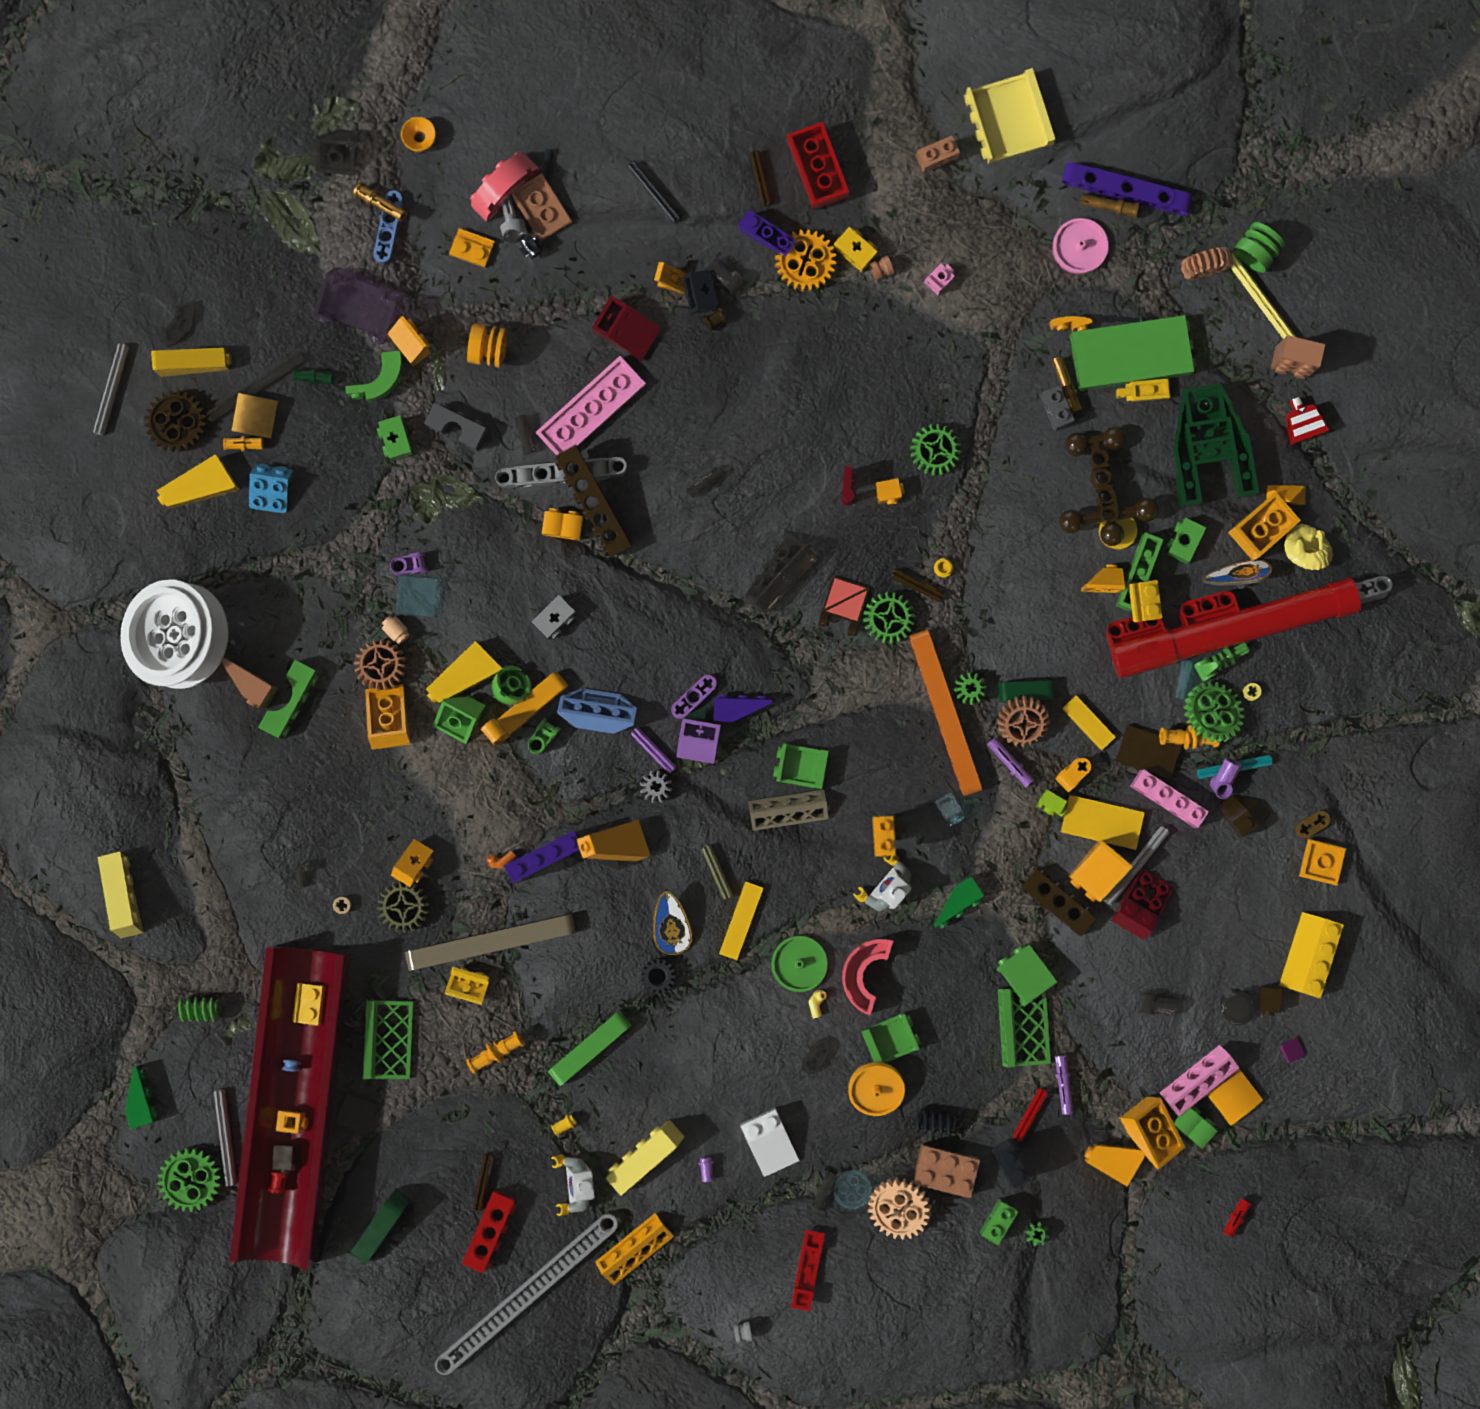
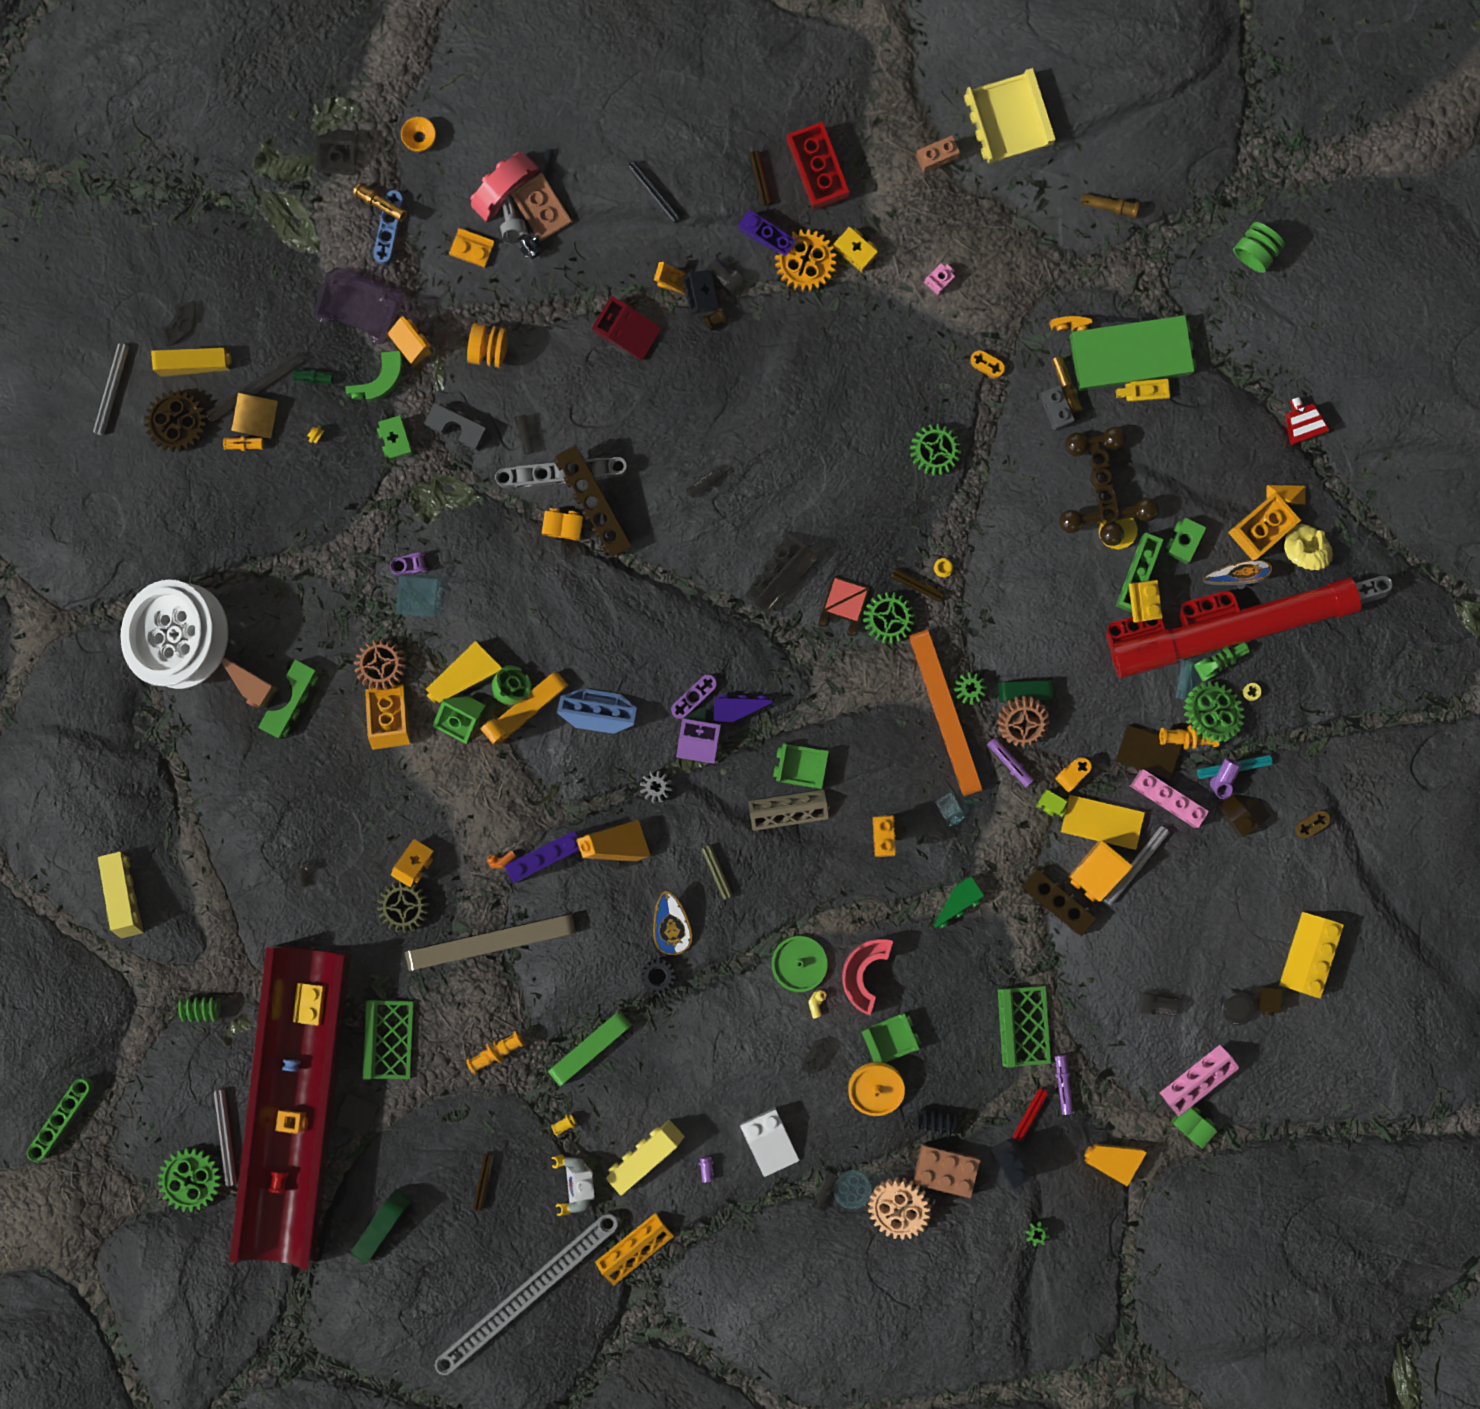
(52, 1123): none -> bright green beam
(139, 1105): green slope -> none
(198, 484): yellow slope -> none
(269, 488): dark azure bracket -> none
(286, 1157): dark brown brick -> none
(315, 434): none -> yellow plate
(338, 909): tan bush -> none
(395, 629): light nougat brick -> none
(467, 985): yellow bracket -> none
(473, 1258): red brick -> none
(543, 736): bright green piece -> none
(544, 619): light grey brick -> none
(591, 407): bright pink plate -> none
(653, 750): medium lavender axle -> none
(741, 920): yellow tile -> none
(742, 1332): light grey wheel -> none
(807, 1270): red slope -> none
(848, 481): dark red plate -> none
(881, 268): nougat wheel -> none
(889, 491): light orange brick -> none
(891, 888): torso -> none
(984, 368): none -> light orange beam
(998, 1222): bright green brick -> none
(1026, 974): bright green panel -> none
(1080, 246): bright pink piece -> none
(1088, 722): yellow tile -> none
(1106, 581): light orange slope -> none
(1112, 185): dark purple beam -> none
(1142, 904): dark red slope -> none
(1153, 1131): light orange slope -> none
(1207, 263): nougat gear -> none
(1209, 434): dark green wedge -> none
(1231, 1230): red pin -> none
(1235, 1097): light orange slope -> none
(1260, 298): light yellow axle -> none
(1291, 1050): magenta slope -> none
(1297, 357): nougat brick -> none
(1322, 862): light orange plate -> none

